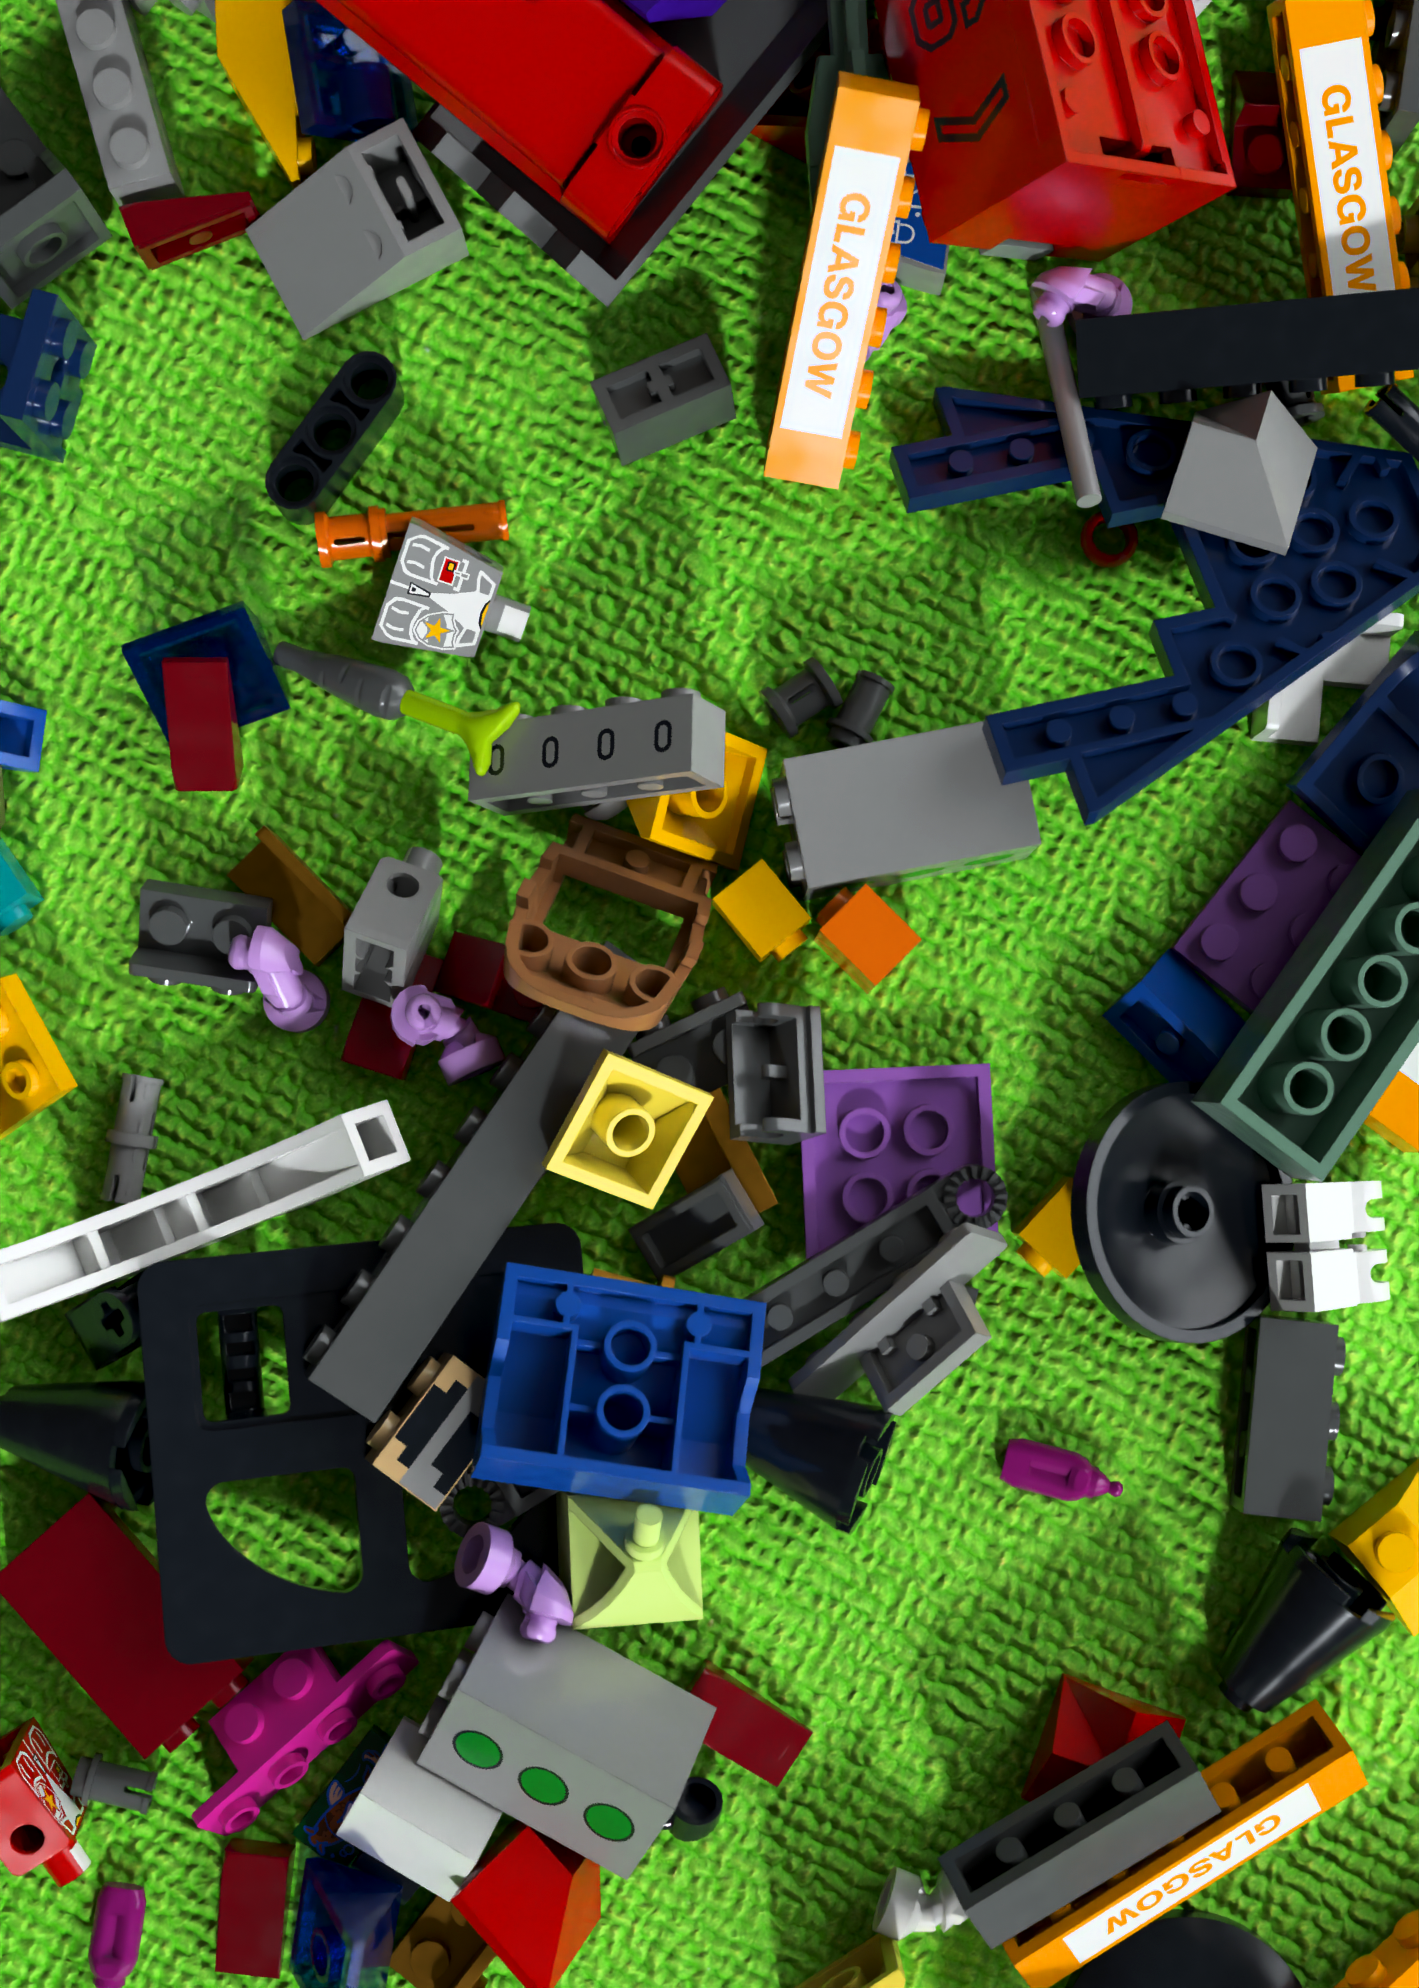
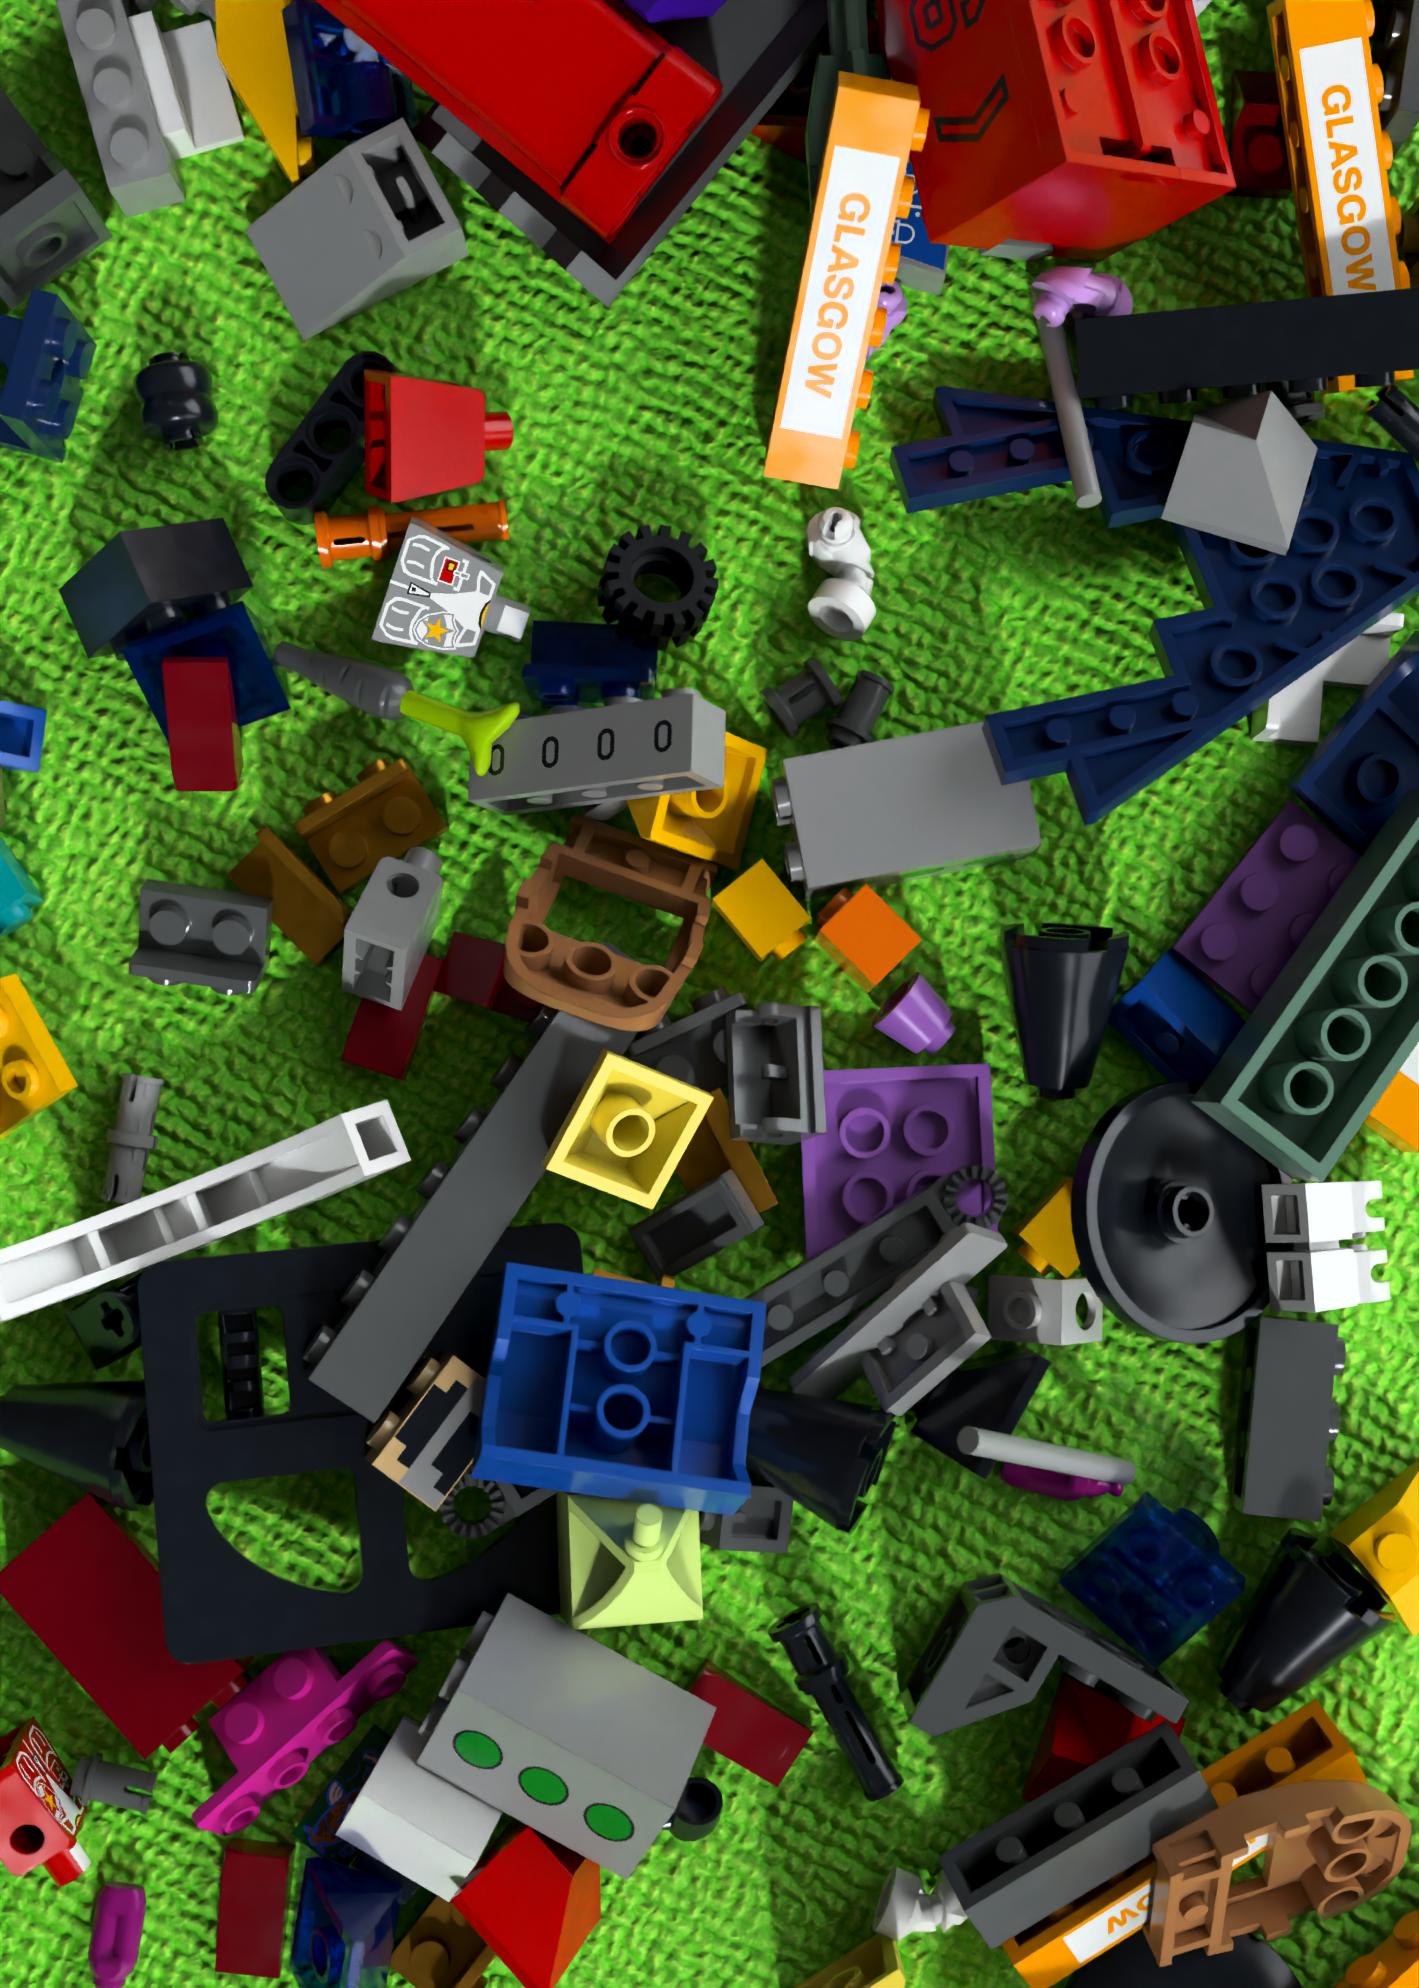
(153, 582): none -> black brick
(175, 401): none -> black piece
(185, 225): dark red slope -> none
(186, 86): none -> white panel
(291, 995): lavender arm -> none
(369, 822): none -> pearl gold bracket
(426, 435): none -> red torso
(426, 1016): lavender arm -> none
(490, 1561): lavender arm -> none
(587, 664): none -> clear blue bracket
(664, 399): dark grey hinge -> none
(664, 557): none -> black tyre
(757, 1526): none -> dark grey bracket
(829, 1668): none -> black pin
(844, 602): none -> white arm
(916, 1016): none -> medium lavender hat
(975, 1675): none -> dark grey bracket
(979, 1394): none -> black slope
(1042, 1310): none -> white bracket
(1045, 1455): none -> light grey bar
(1061, 999): none -> black cone
(1103, 559): red piece -> none
(1154, 1578): none -> clear blue plate
(1324, 1853): none -> medium nougat slope

